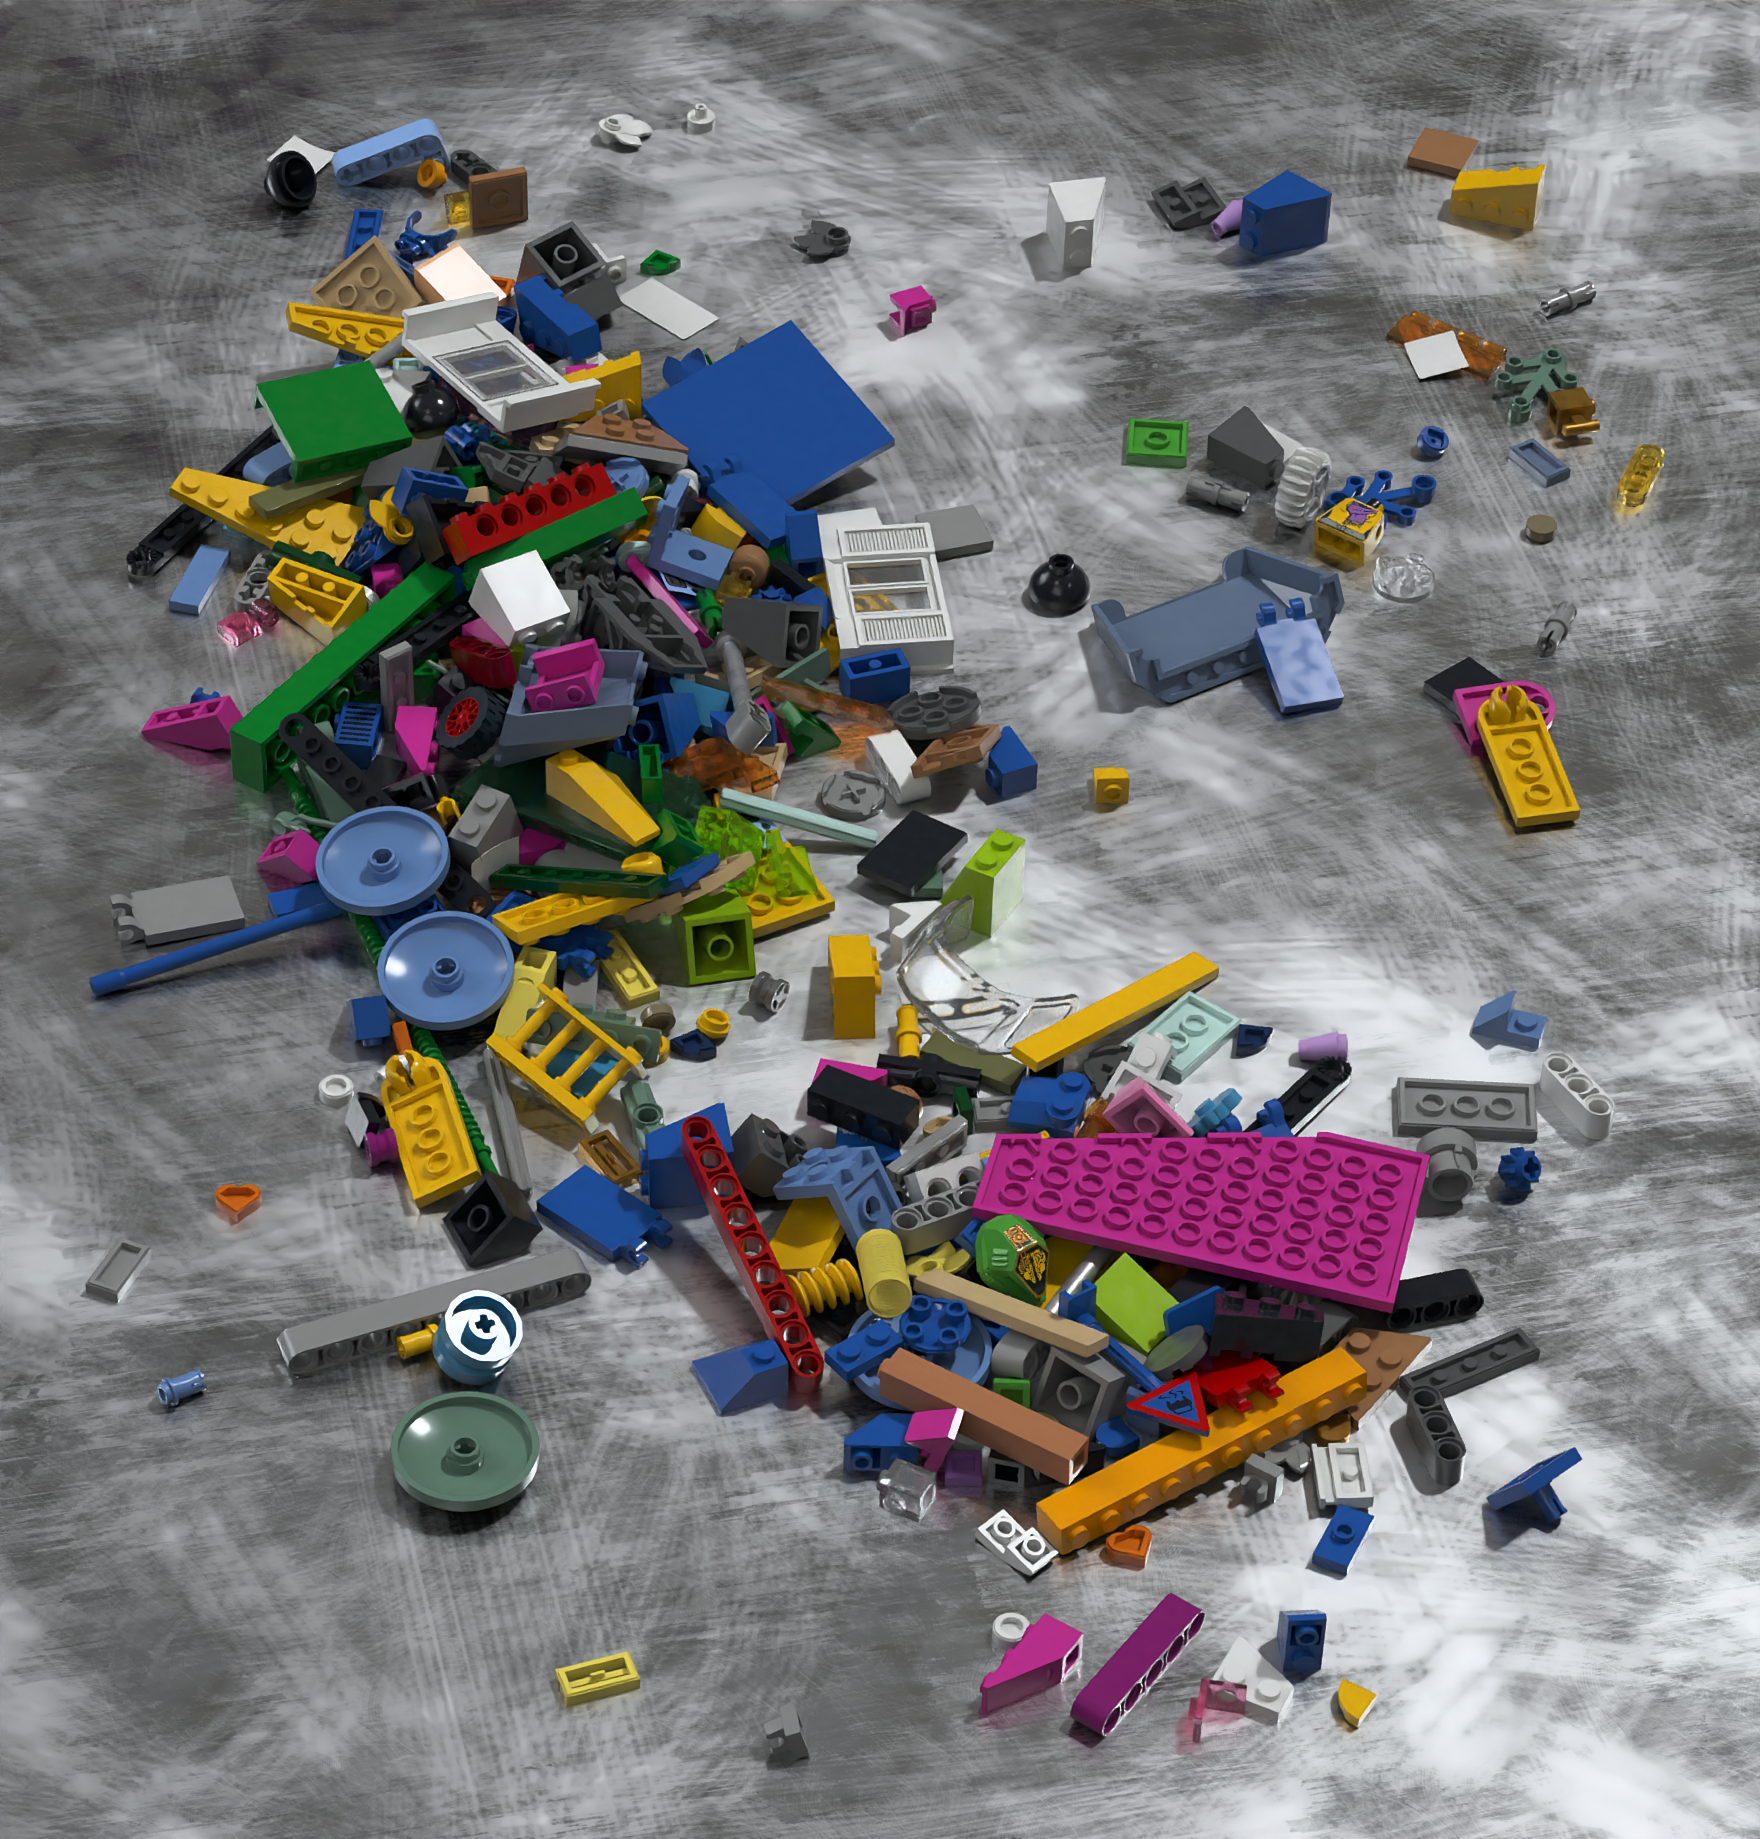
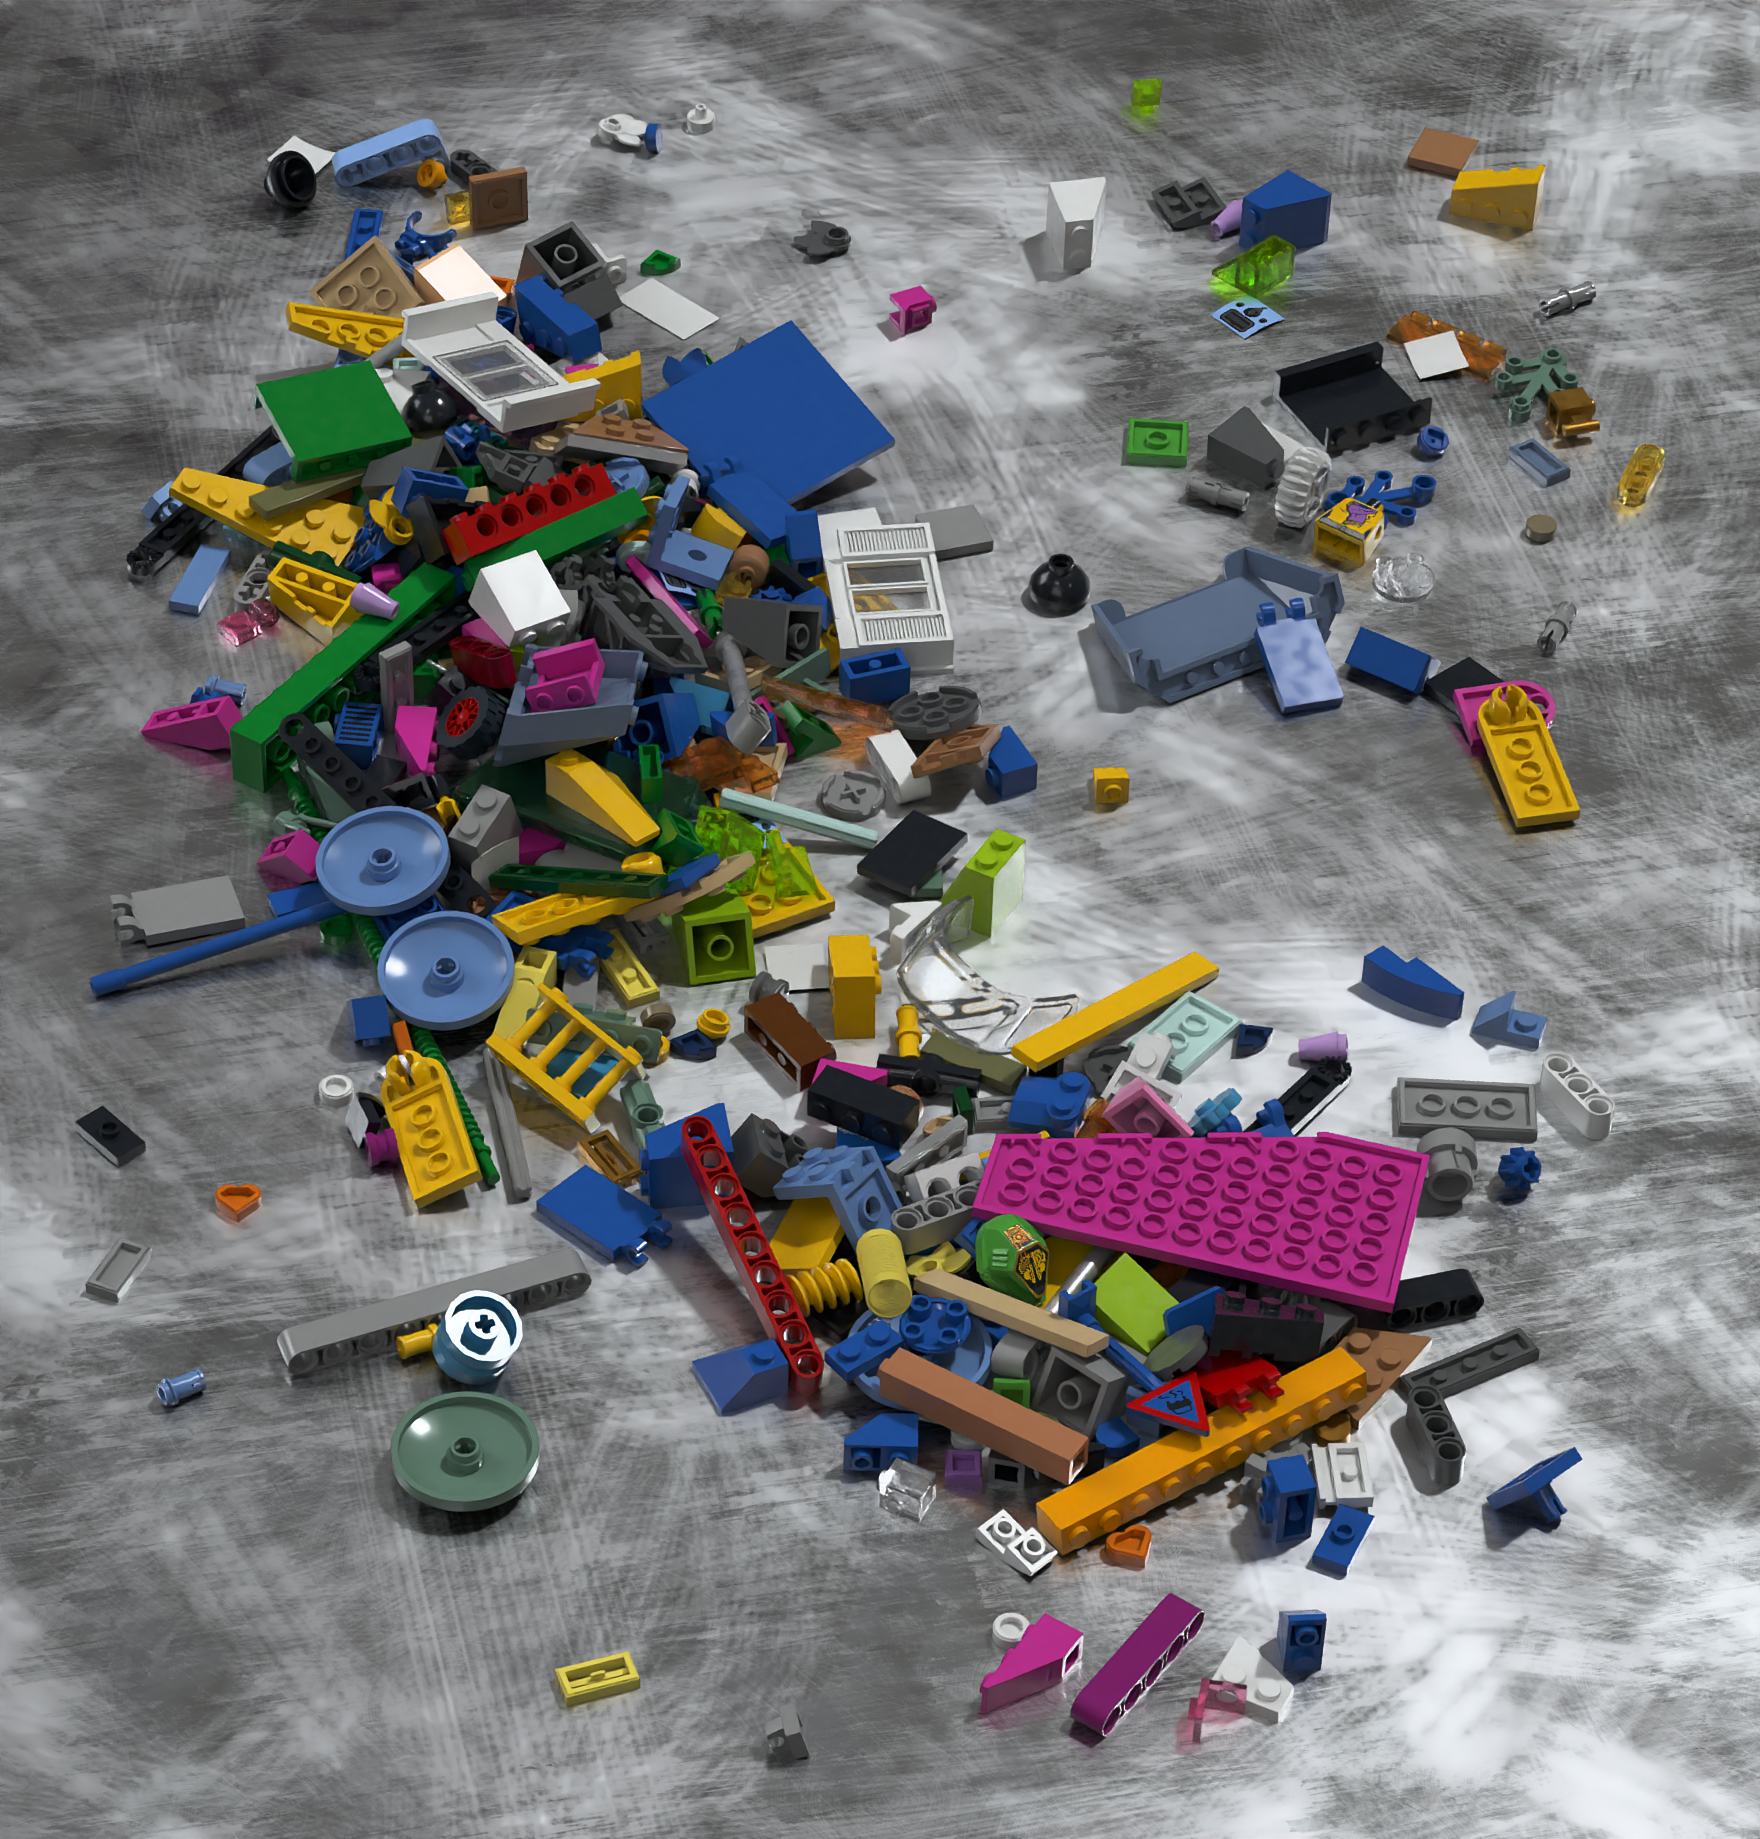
(110, 1136): none -> black plate
(160, 503): none -> light blue tile
(226, 688): none -> medium blue pin
(336, 930): none -> green tile
(372, 601): none -> lavender cone
(492, 1221): black slope -> none
(640, 935): none -> light grey tile
(653, 137): none -> blue tile
(787, 1038): none -> reddish brown brick
(798, 964): none -> white sticker
(934, 1434): dark pink slope -> none
(1146, 94): none -> clear neon green tile
(1246, 316): none -> sticker
(1259, 266): none -> clear neon green slope
(1288, 1499): none -> blue brick
(1348, 399): none -> black panel
(1355, 1701): yellow tile -> none
(1391, 660): none -> blue piece
(1412, 984): none -> blue slope

